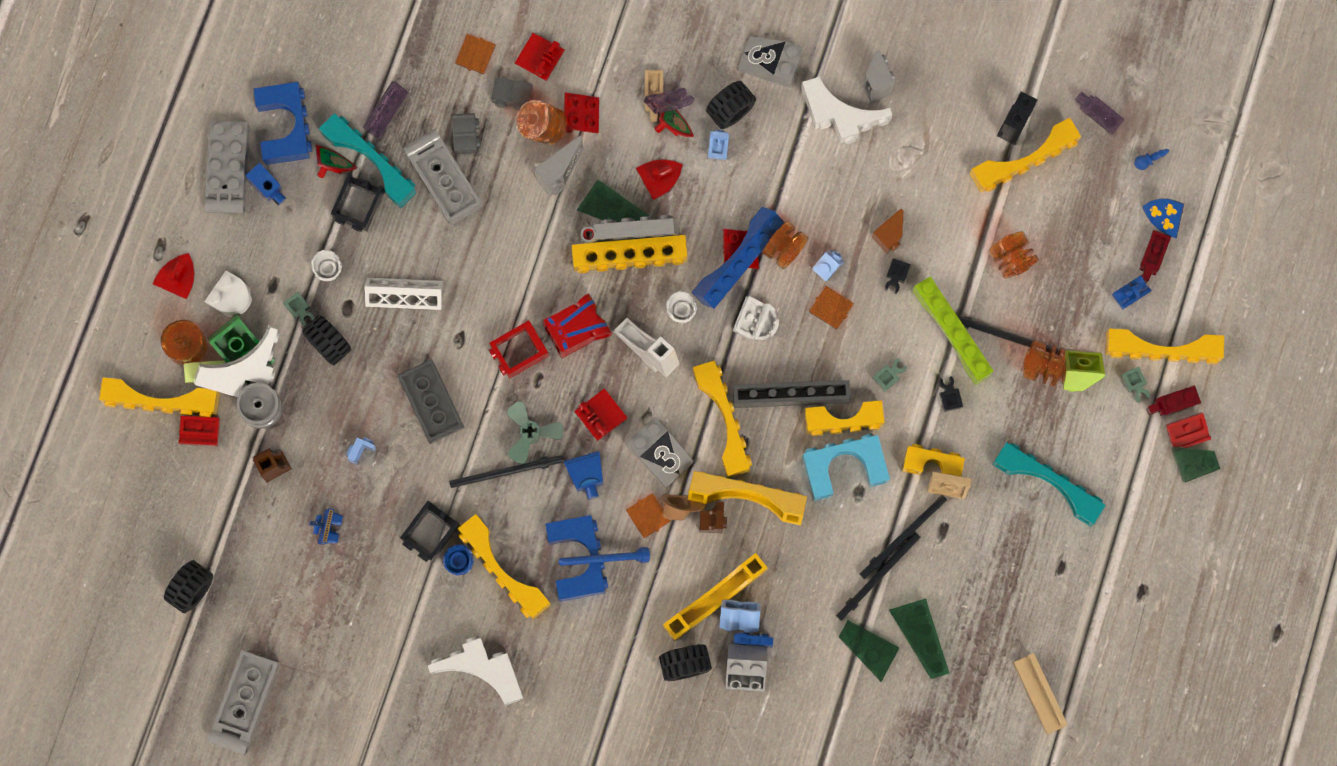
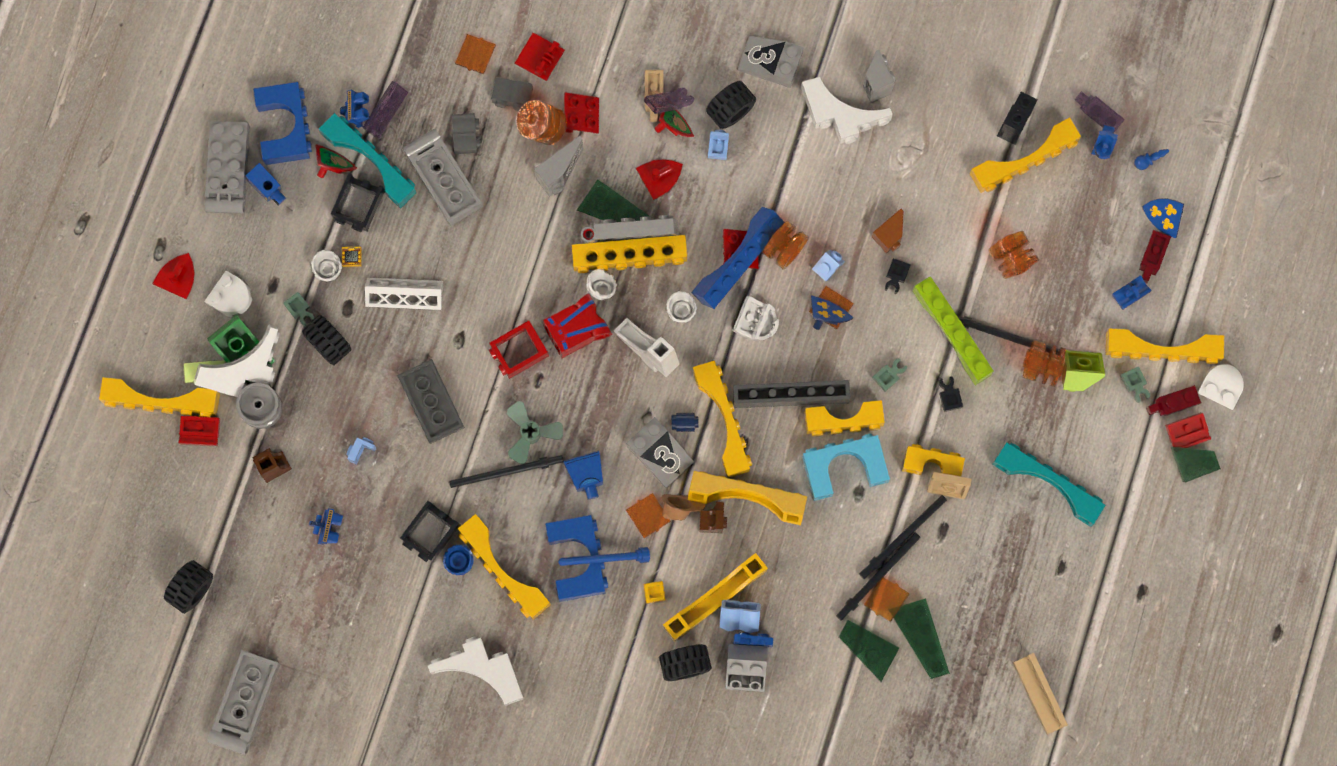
(194, 342): clear orange wheel -> none
(351, 256): none -> tile
(354, 108): none -> blue hips
(600, 414): red hinge -> none
(601, 284): none -> white hair
(654, 592): none -> yellow tile
(685, 422): none -> dark blue brick
(827, 312): none -> blue shield
(886, 599): none -> clear orange piece
(1105, 142): none -> blue hips
(1222, 385): none -> white slope

